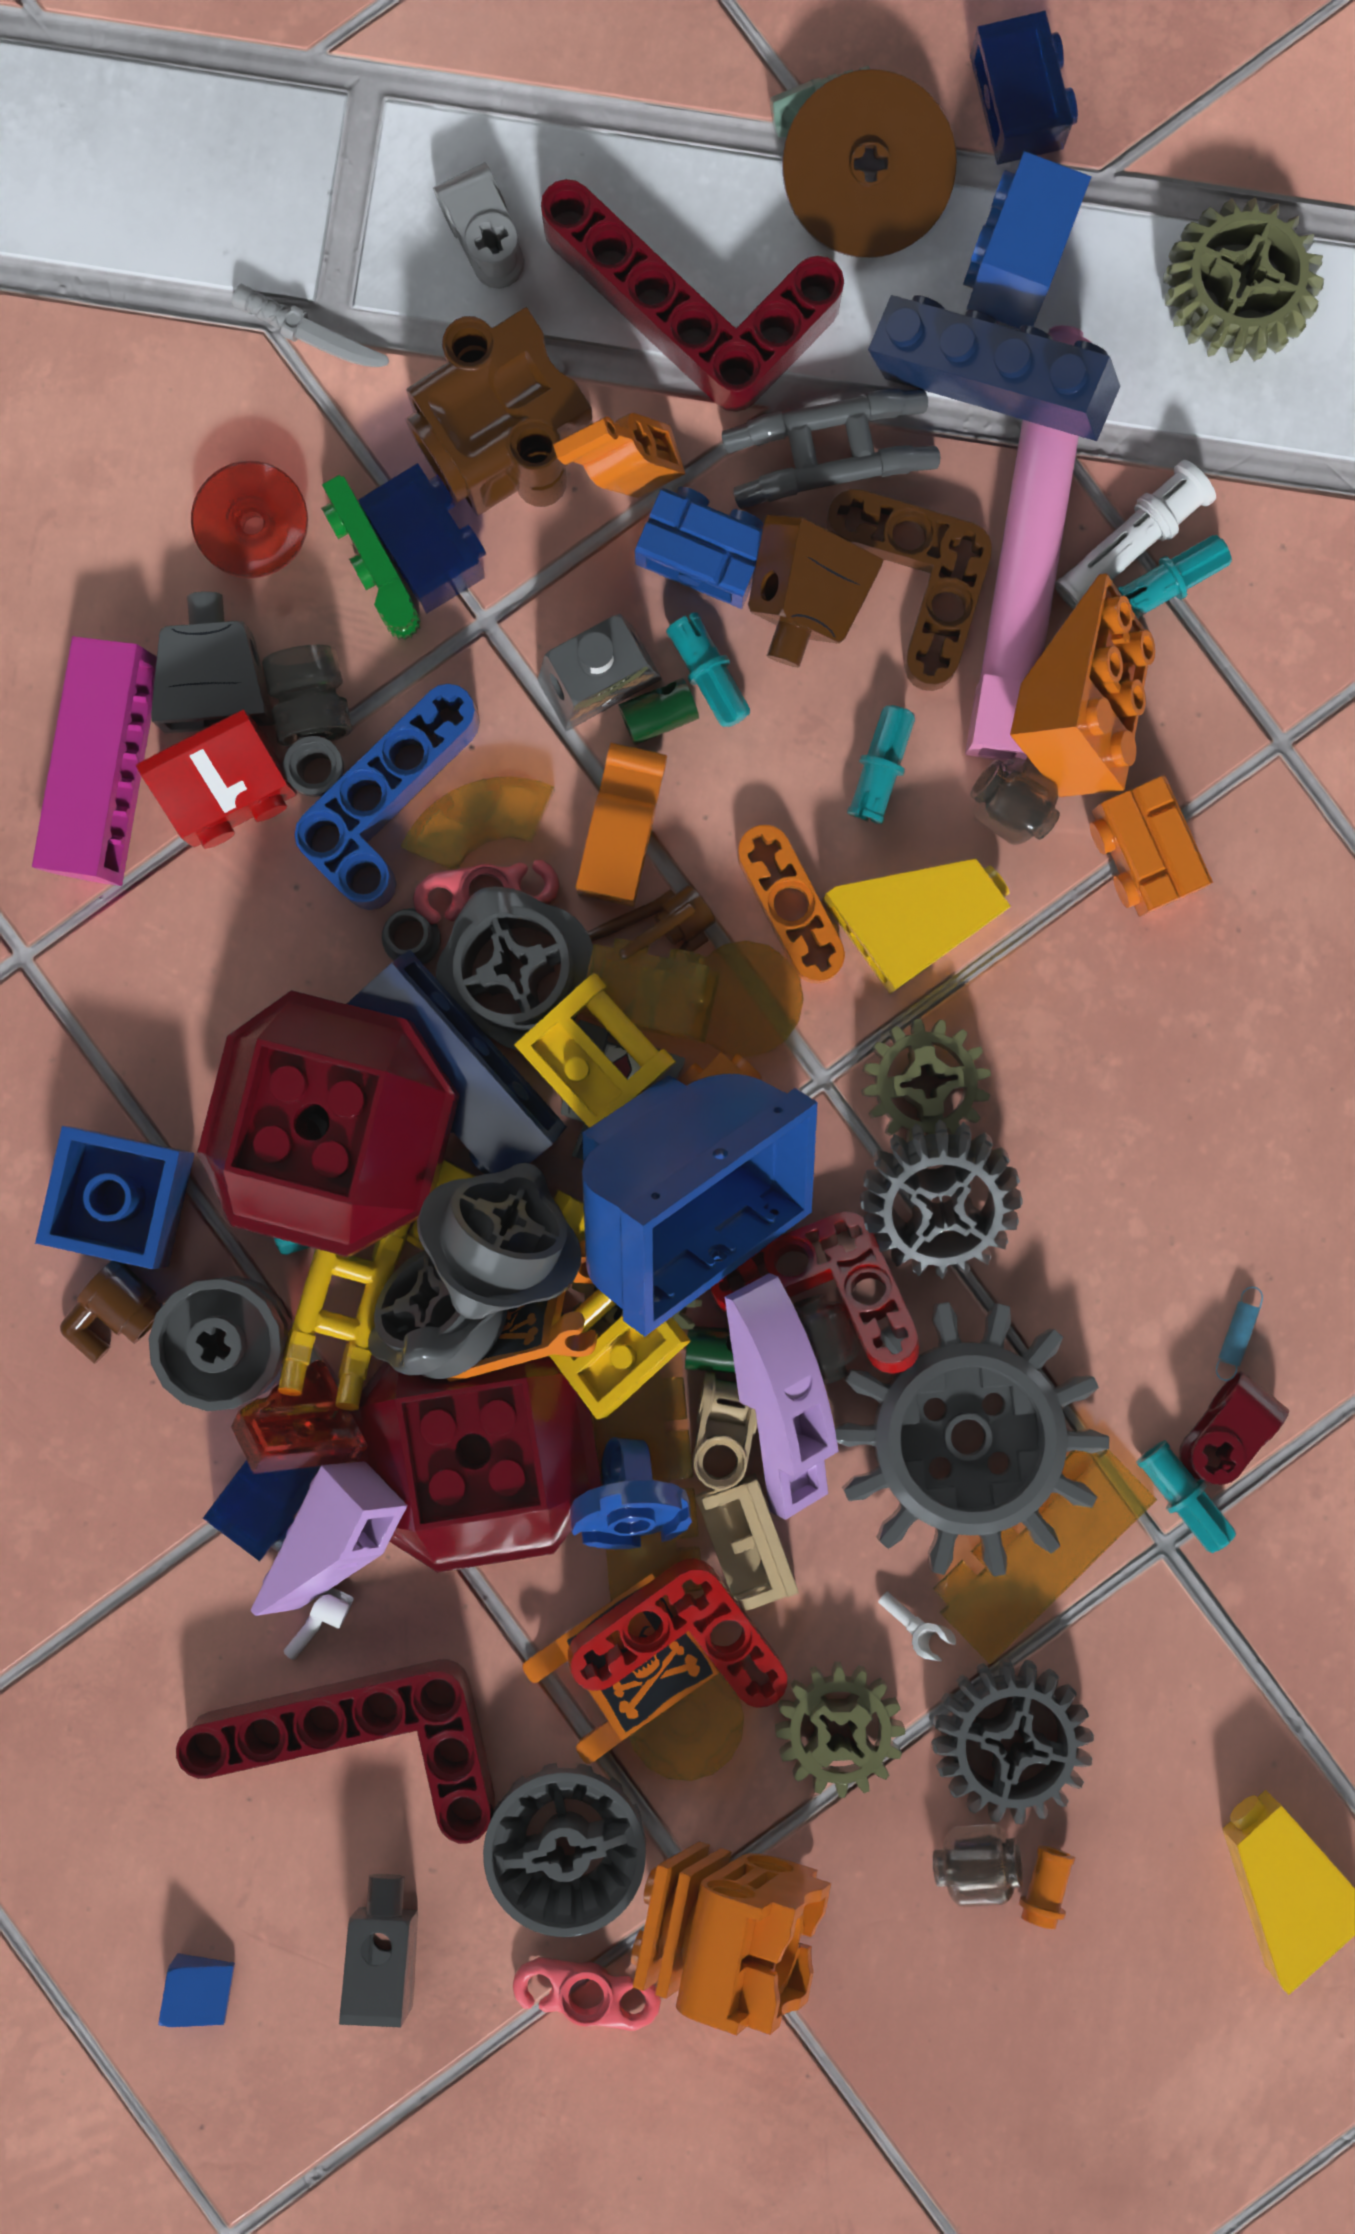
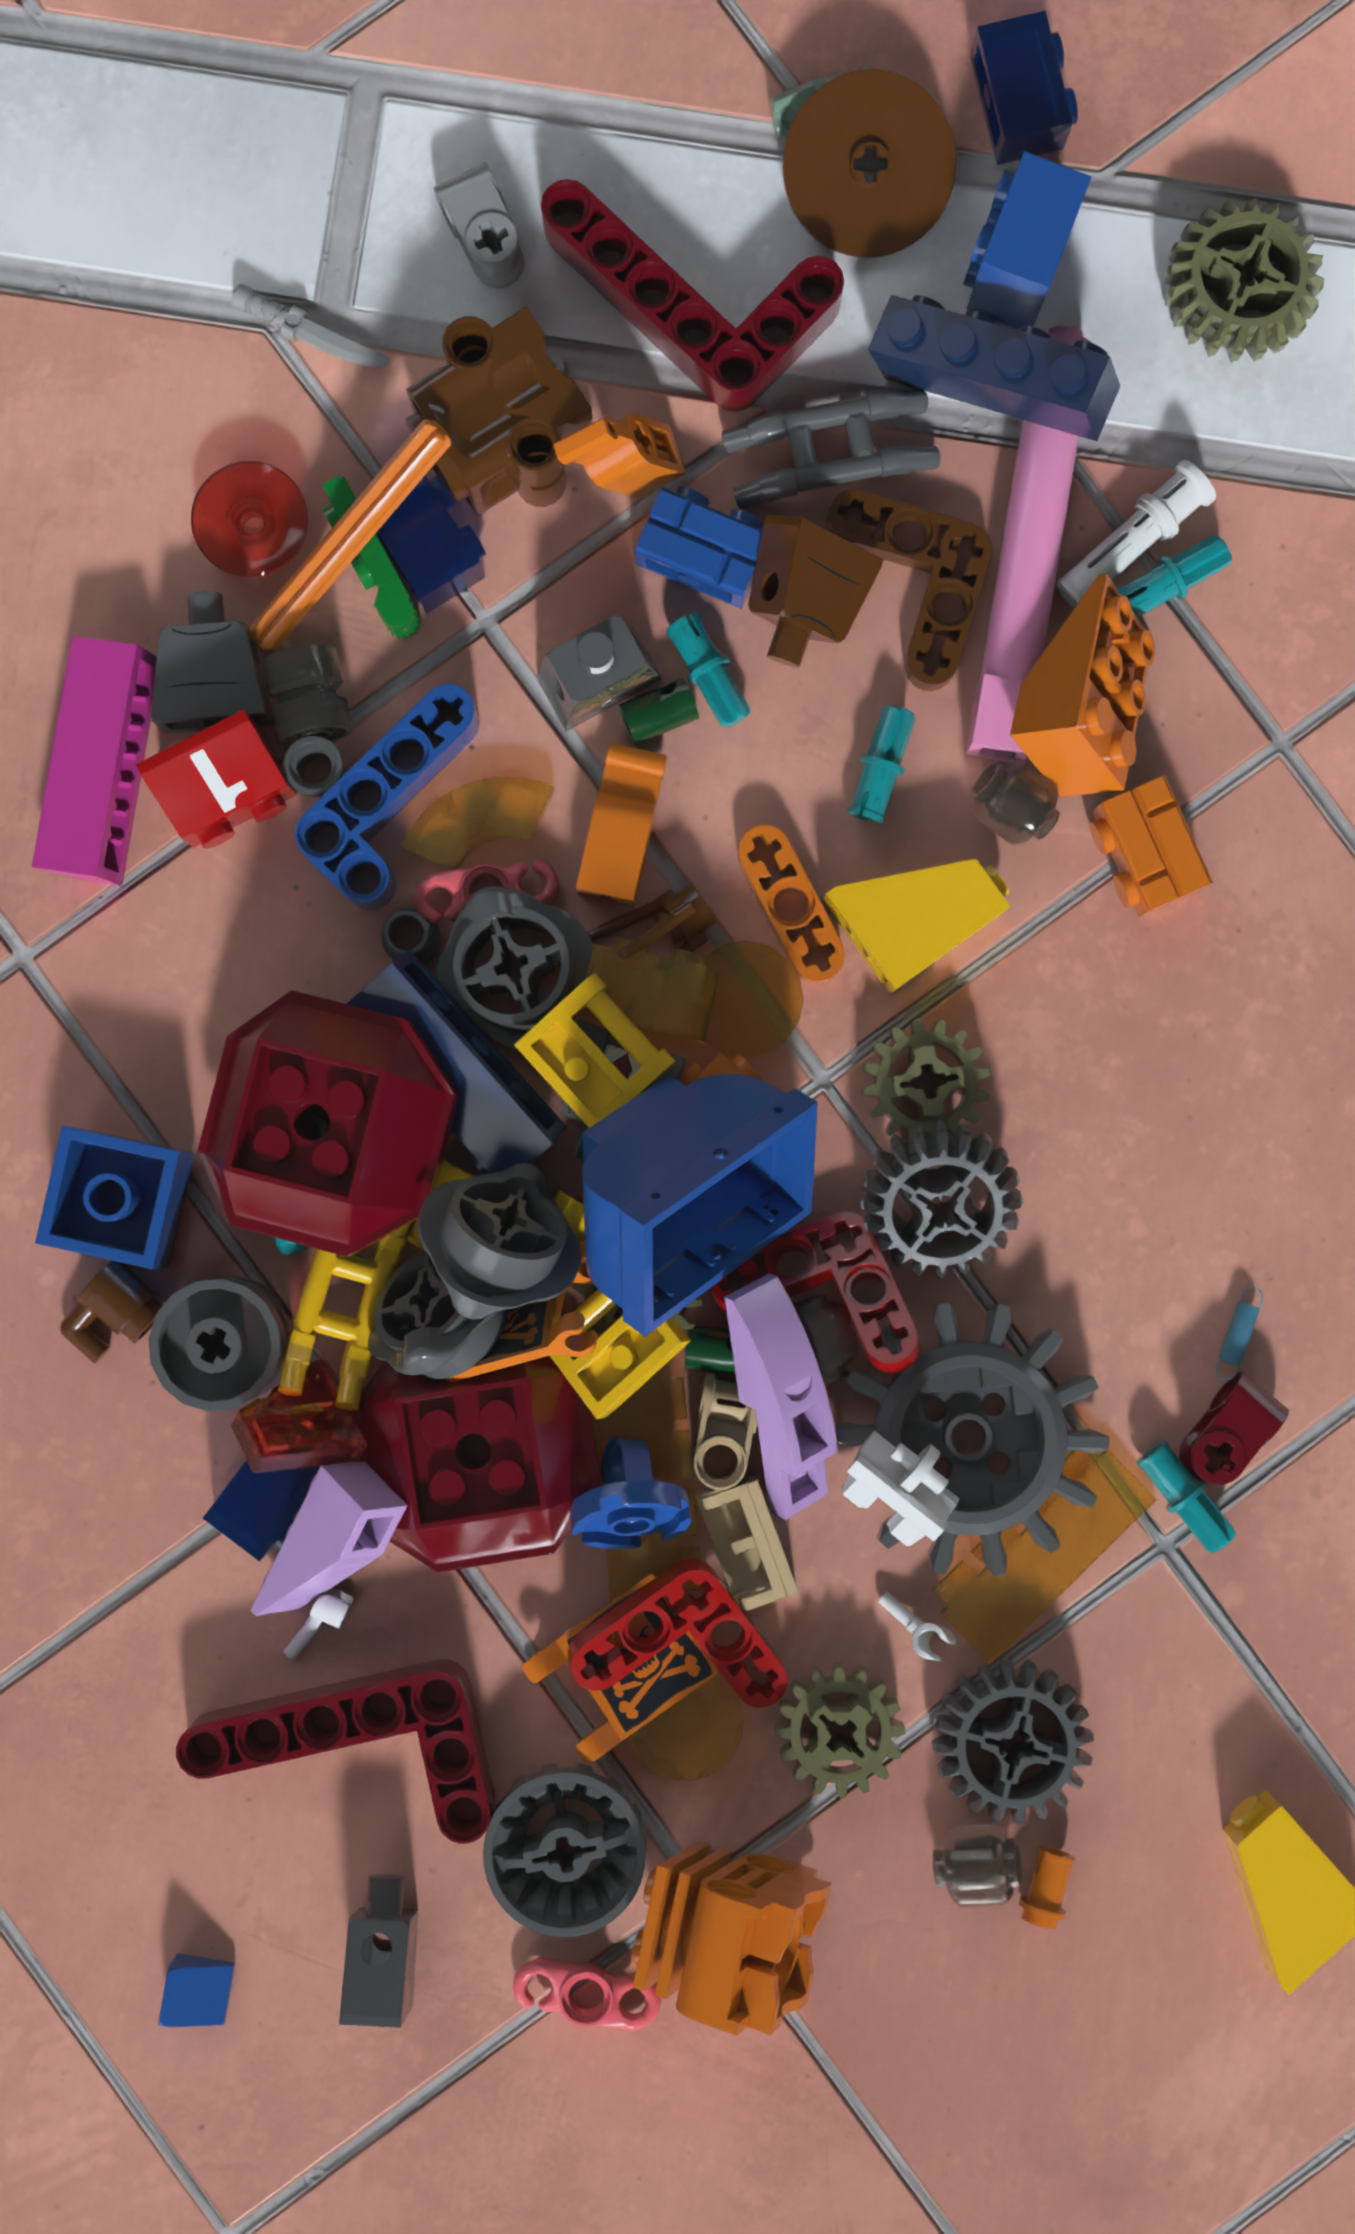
(350, 534): none -> orange axle
(904, 1484): none -> white hips

